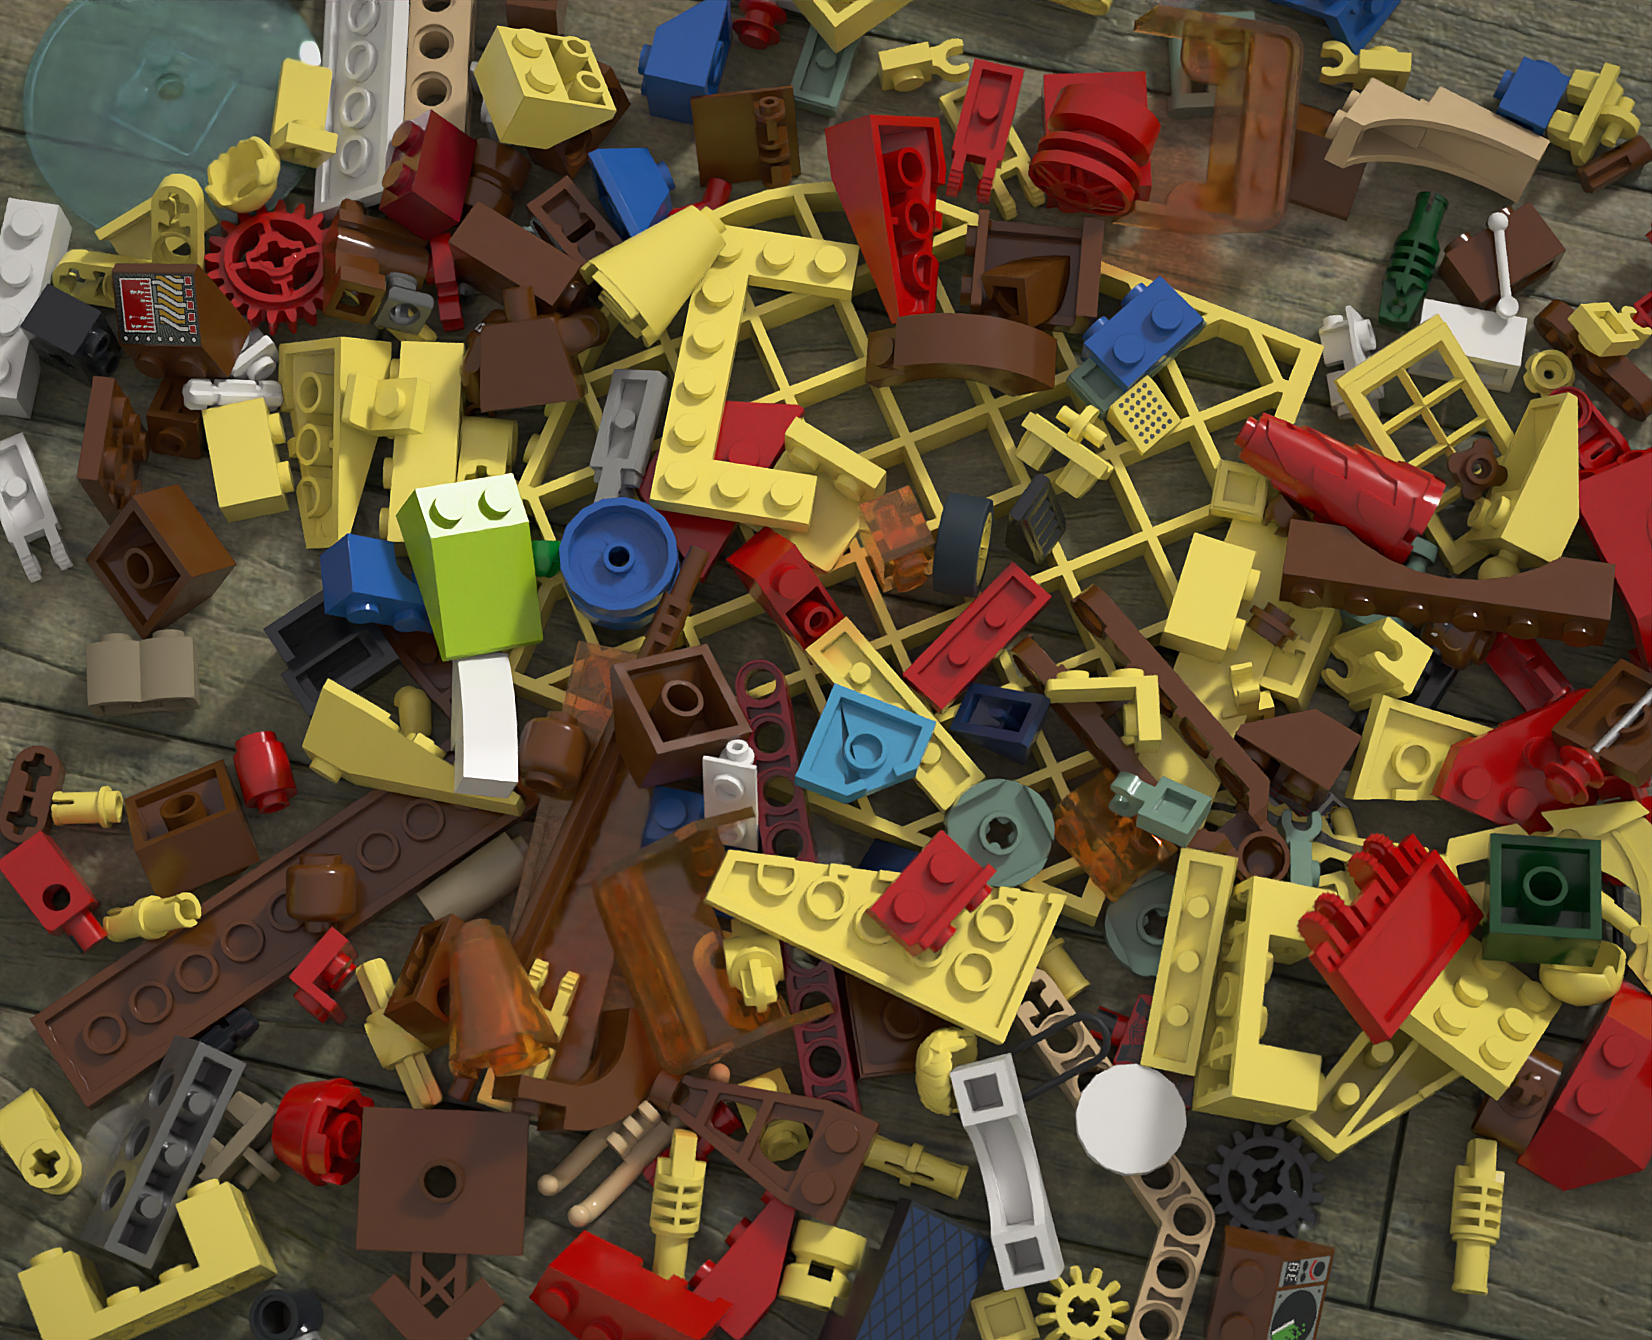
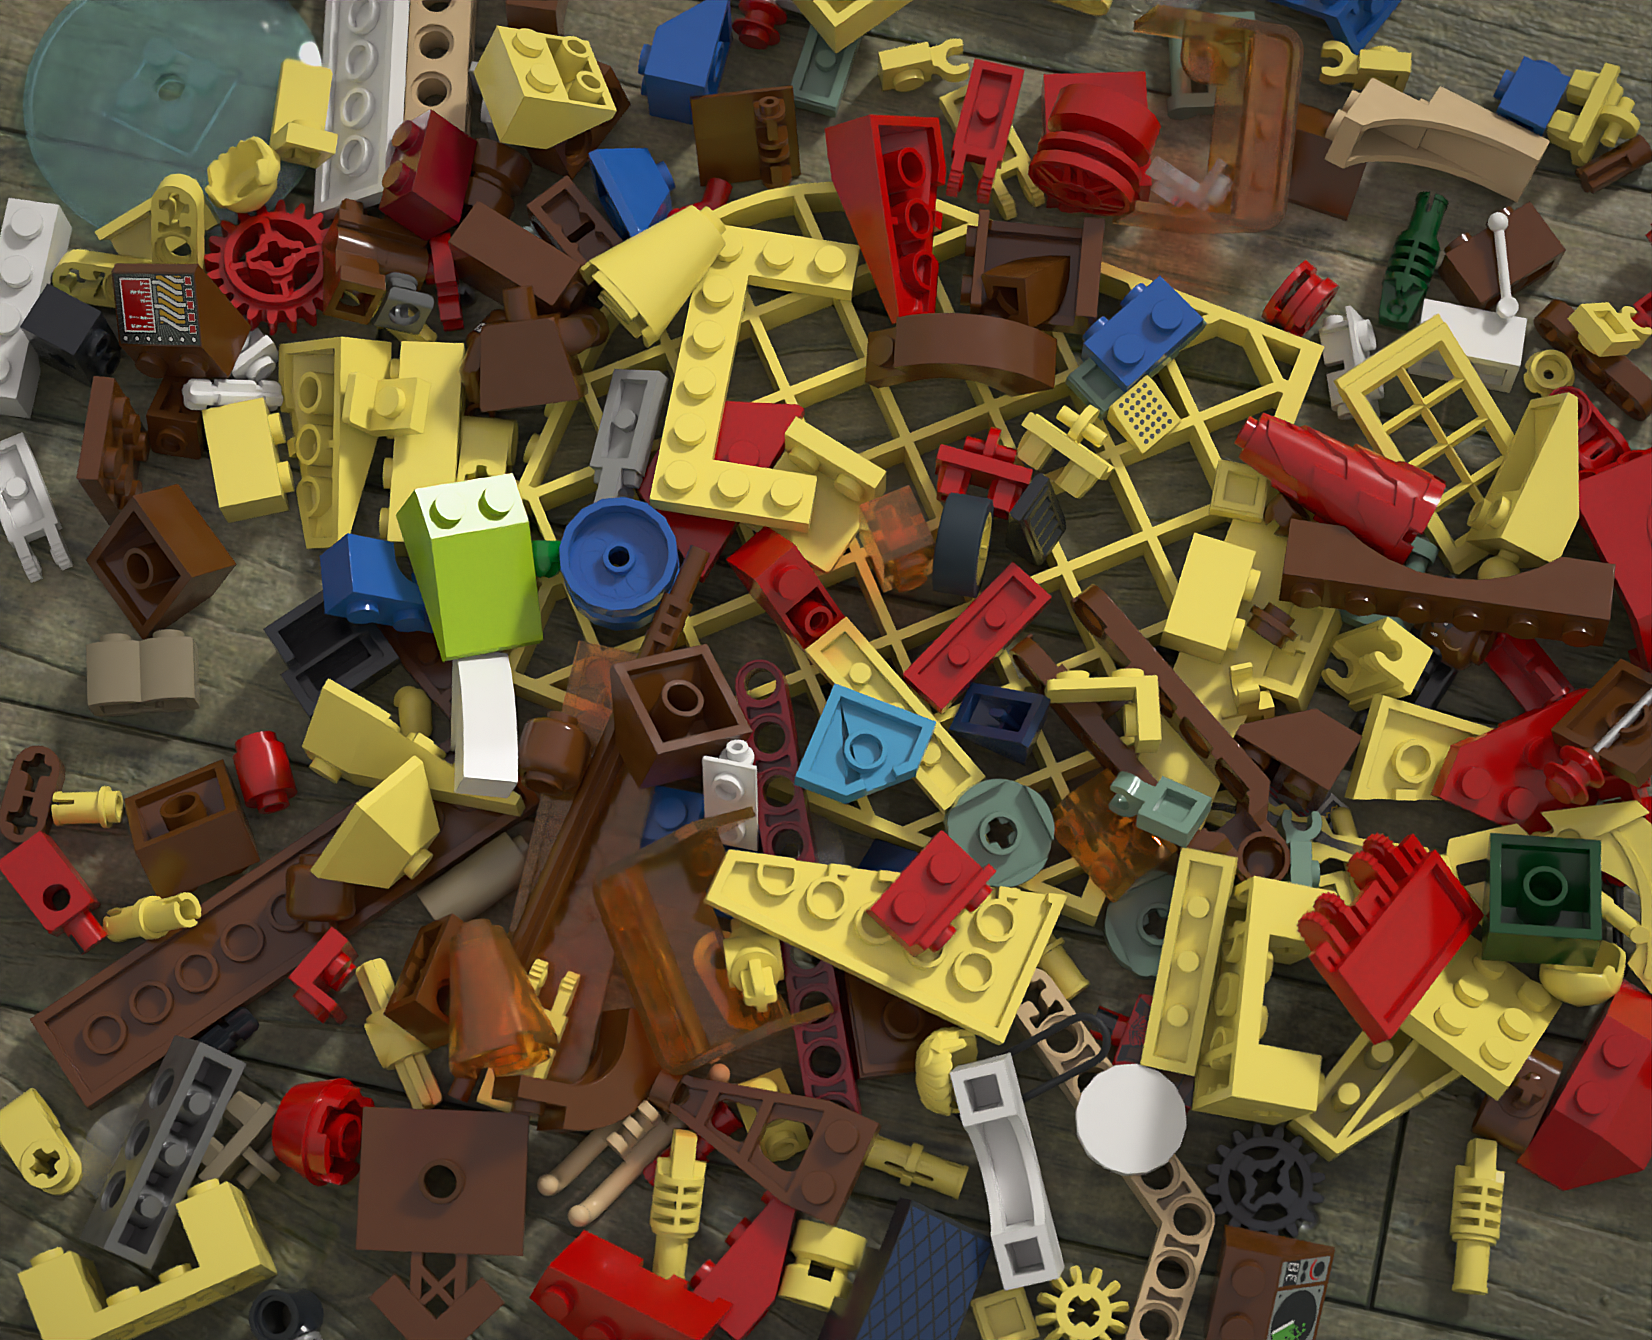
(384, 833): none -> light yellow slope
(985, 466): none -> red hips
(1179, 187): none -> clear bracket
(1300, 300): none -> red wheel
(1462, 473): reddish brown plate -> none

